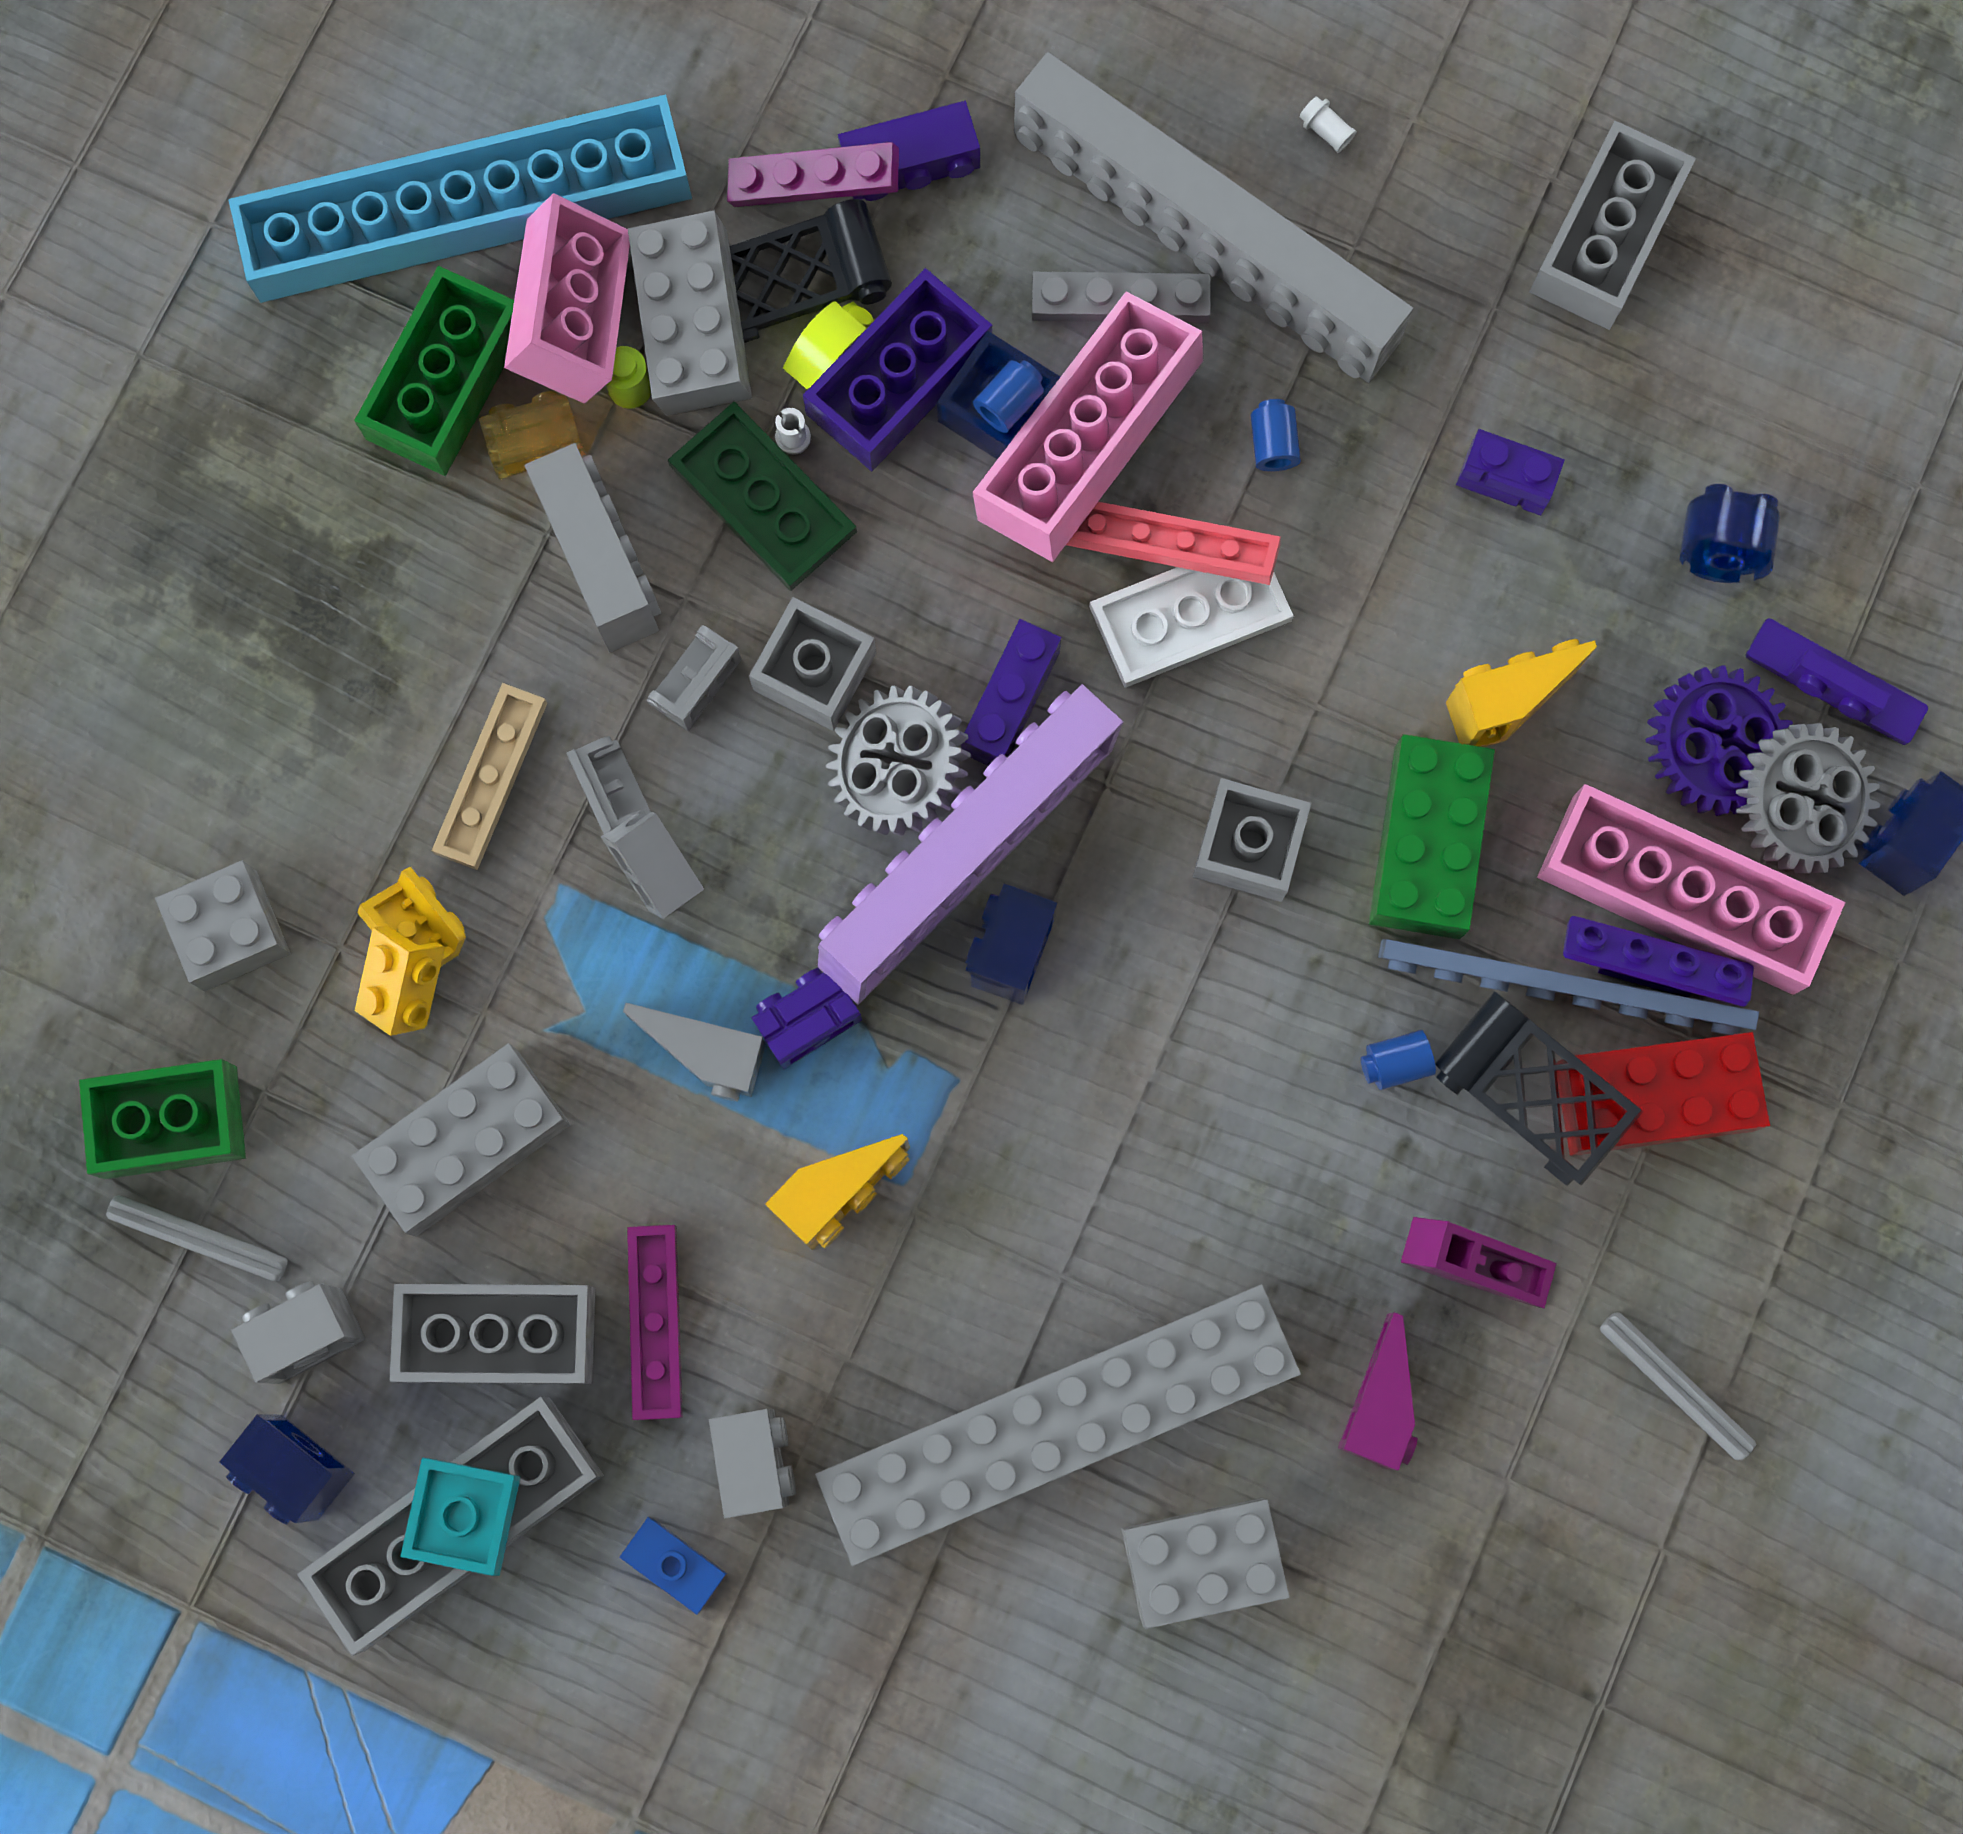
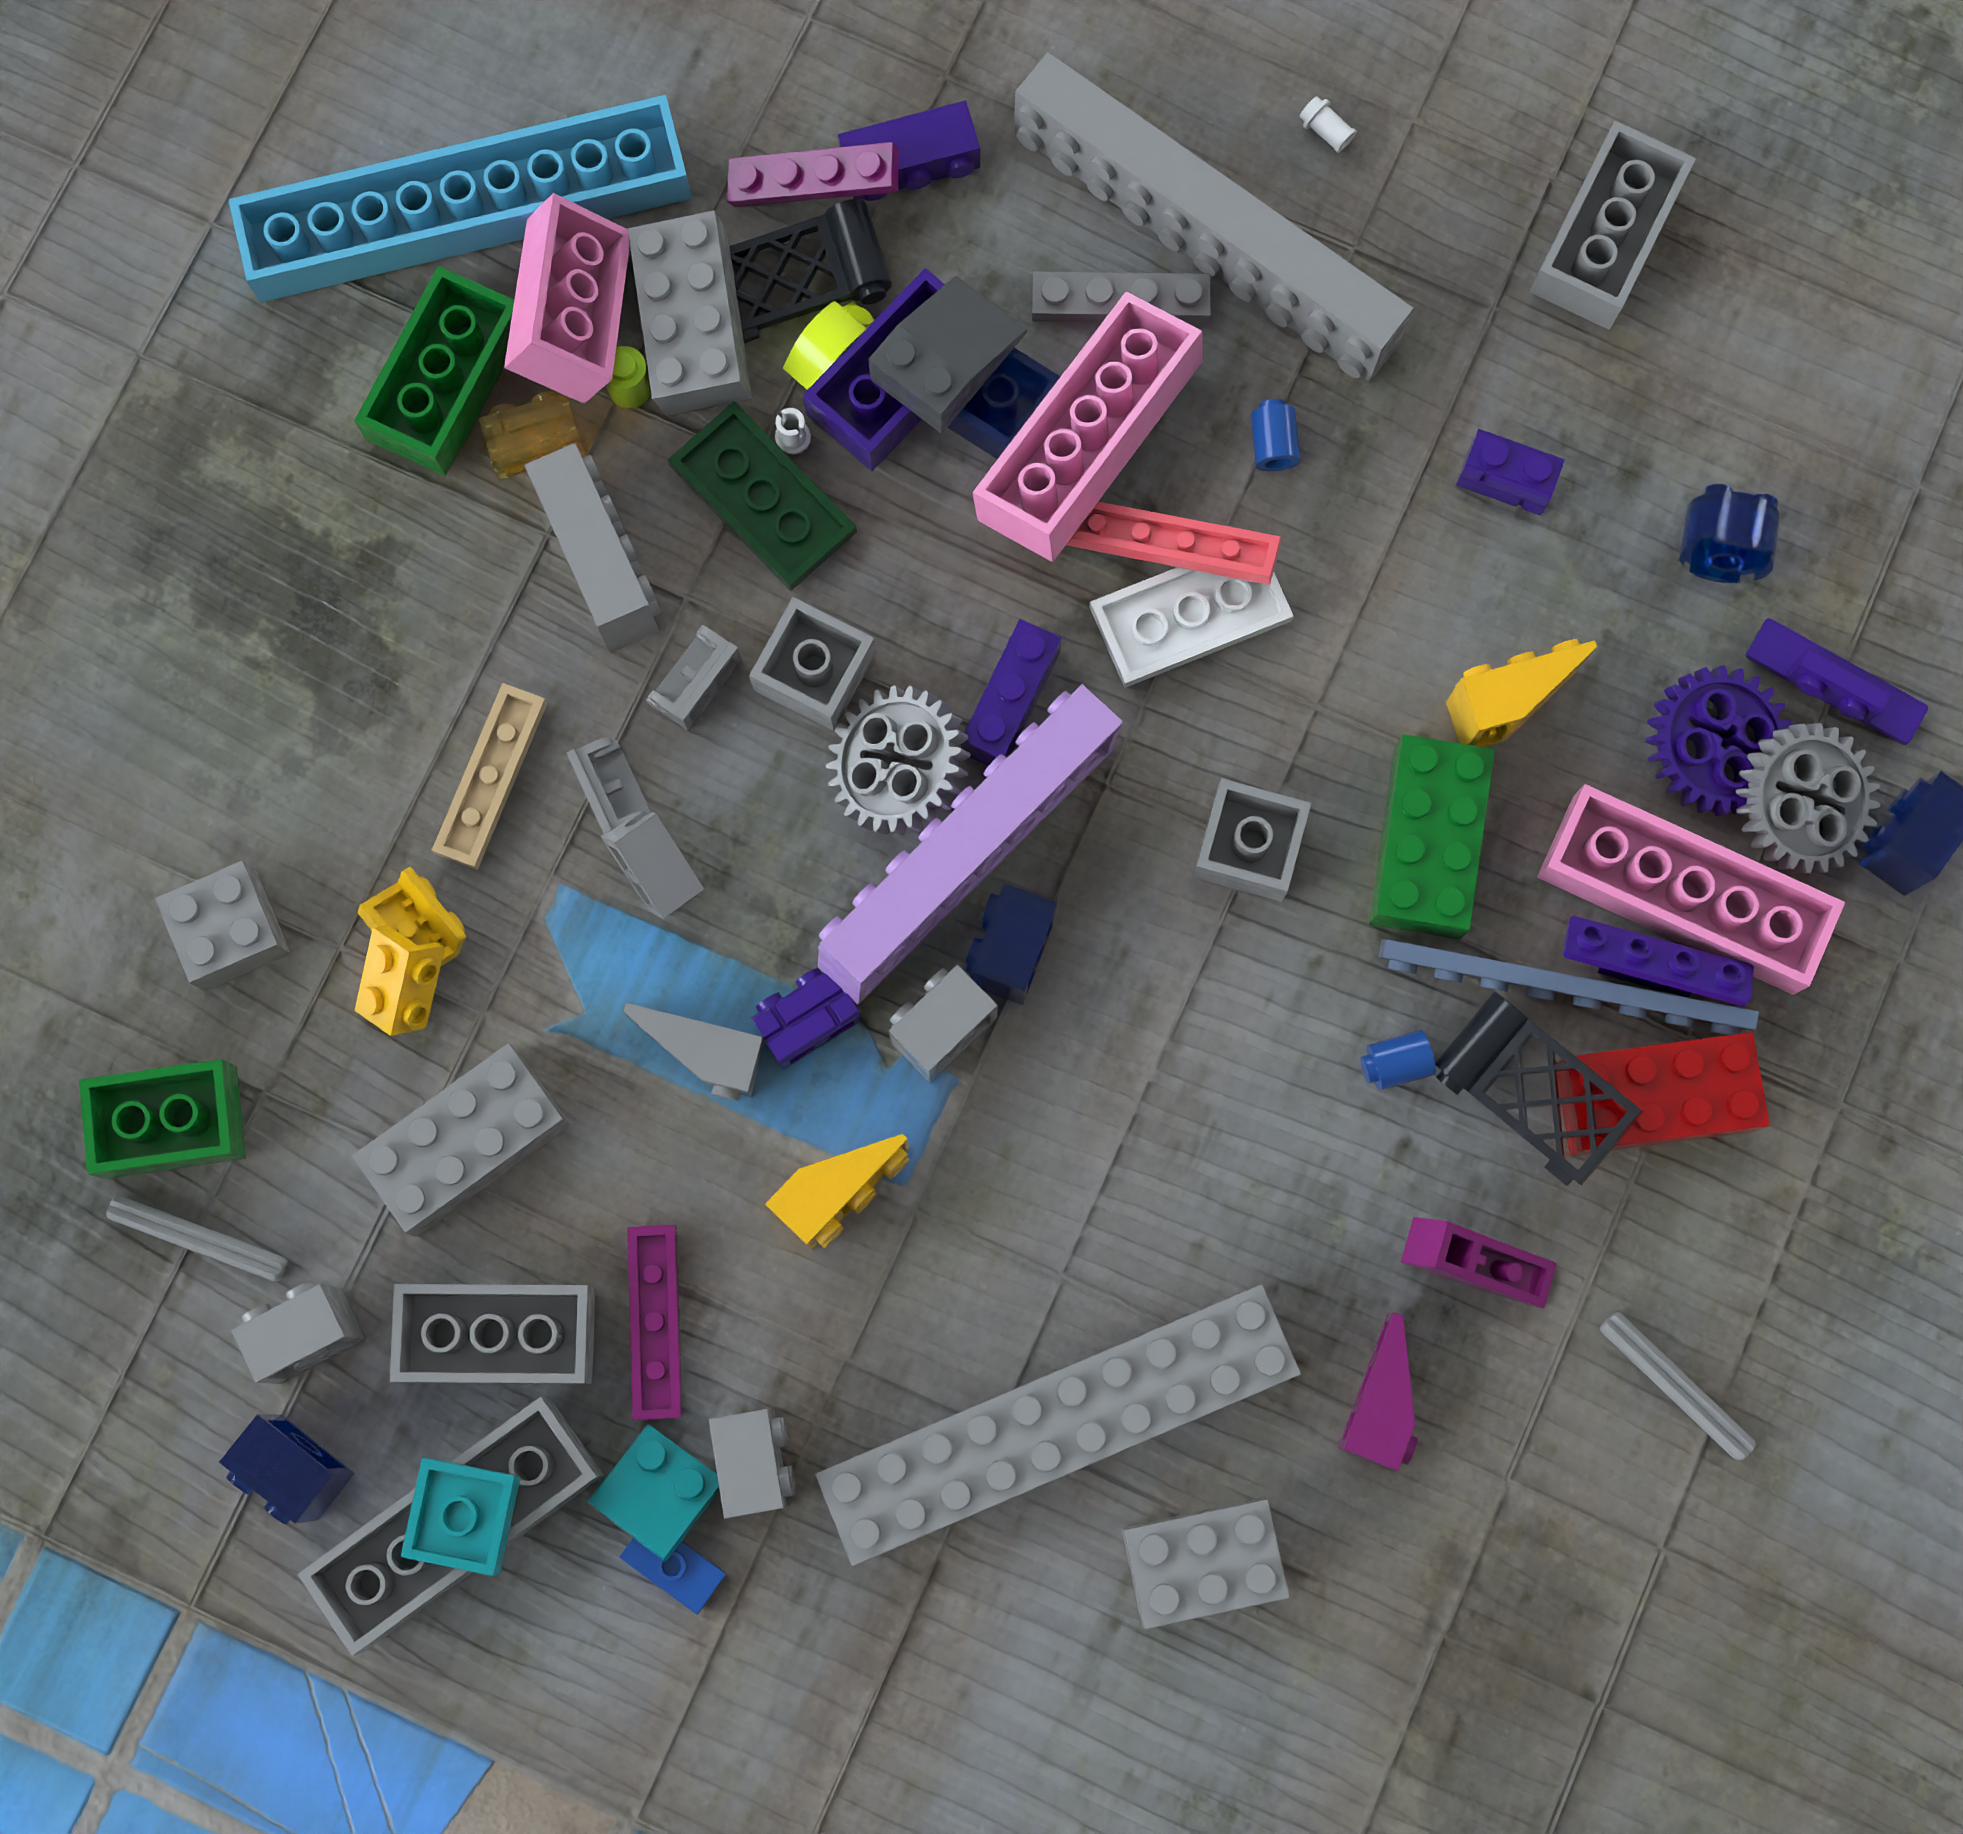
(656, 1493): none -> teal plate
(942, 1022): none -> light grey brick
(944, 352): none -> dark grey slope
(1009, 395): blue brick -> none

